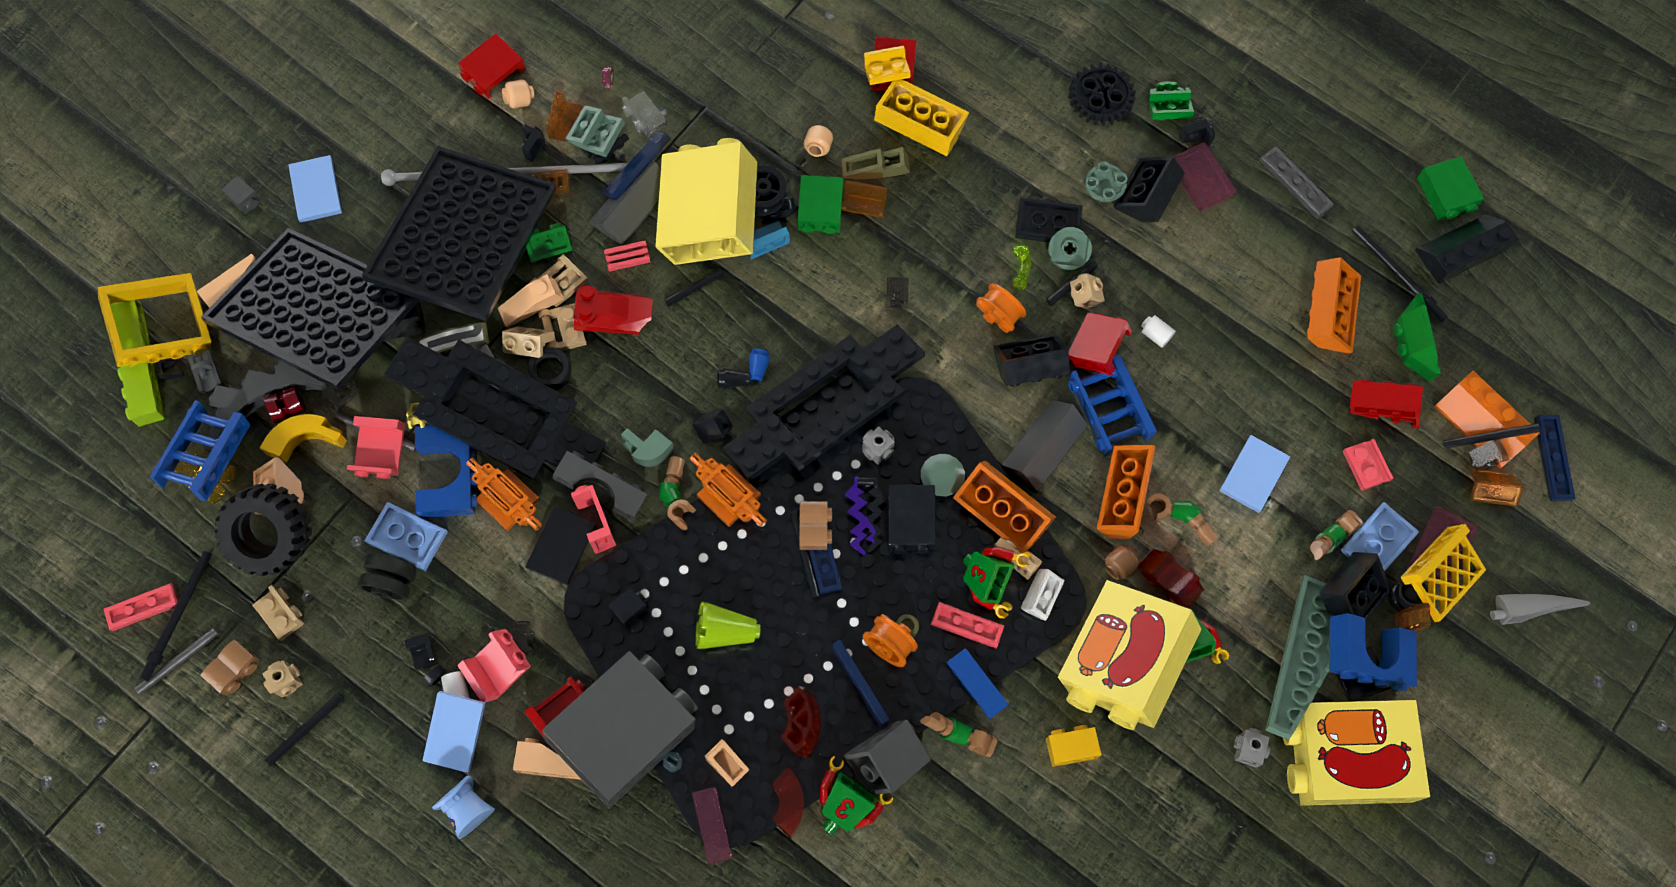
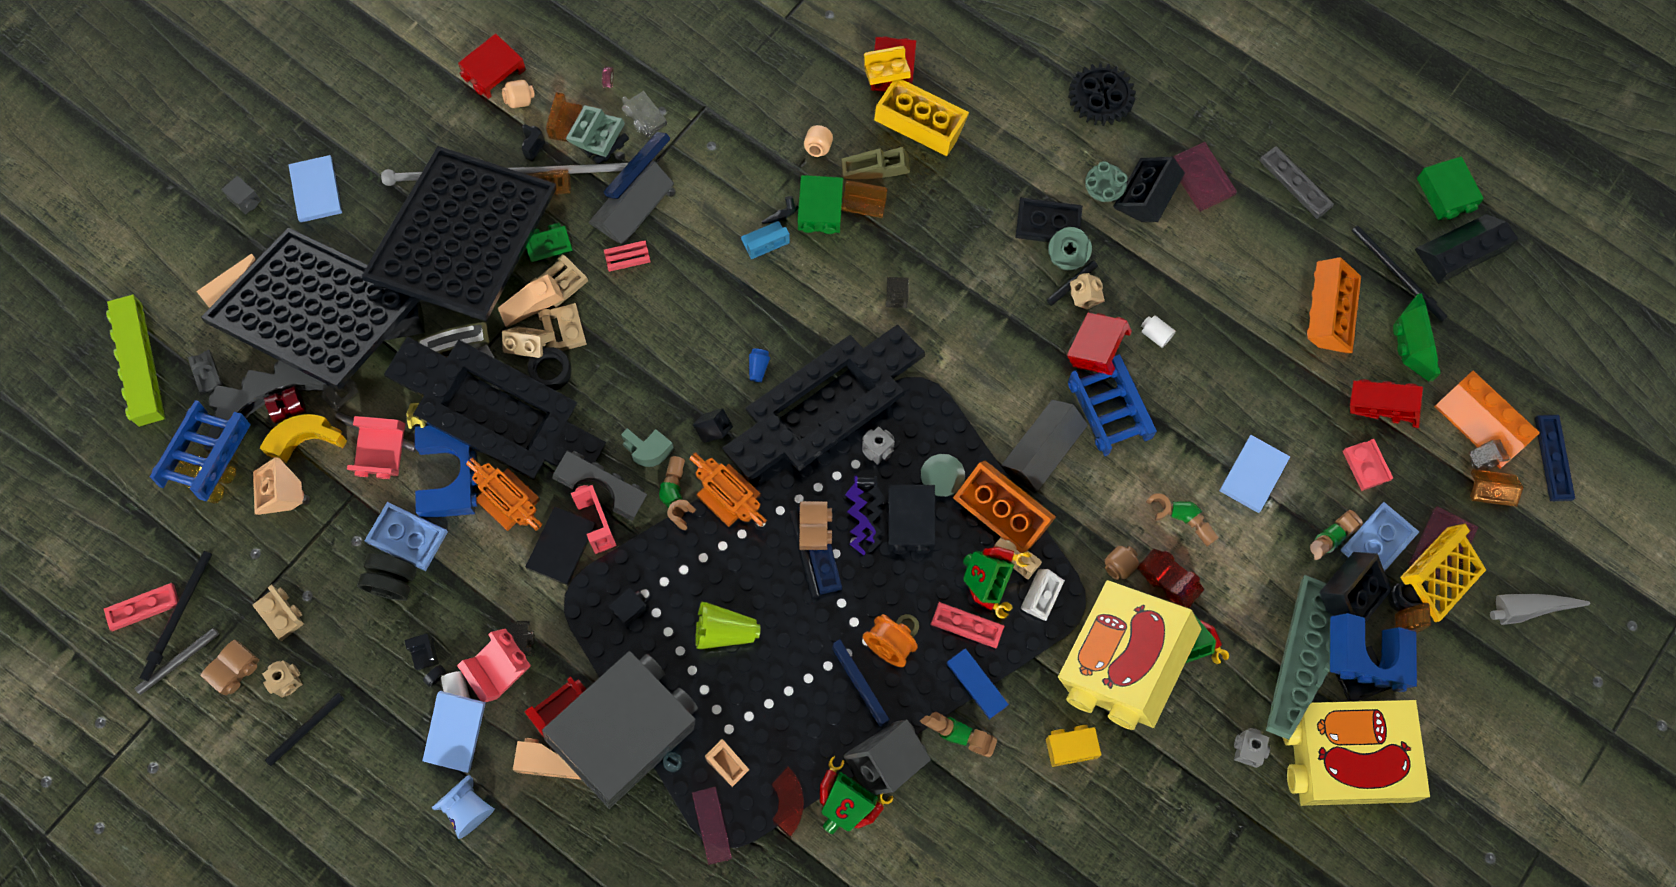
(147, 289): yellow window -> none
(168, 370): black tile -> none
(241, 544): black tyre -> none
(610, 311): red slope -> none
(693, 287): black bar -> none
(707, 202): light yellow brick -> none
(731, 378): black cone -> none
(769, 191): black wheel -> none
(803, 722): clear red brick -> none
(1000, 307): orange wheel -> none
(1025, 265): clear neon green arm -> none
(1032, 360): black slope -> none
(1125, 491): orange slope -> none
(1170, 102): green slope -> none
(1196, 131): black bracket -> none
(1494, 435): black piece -> none

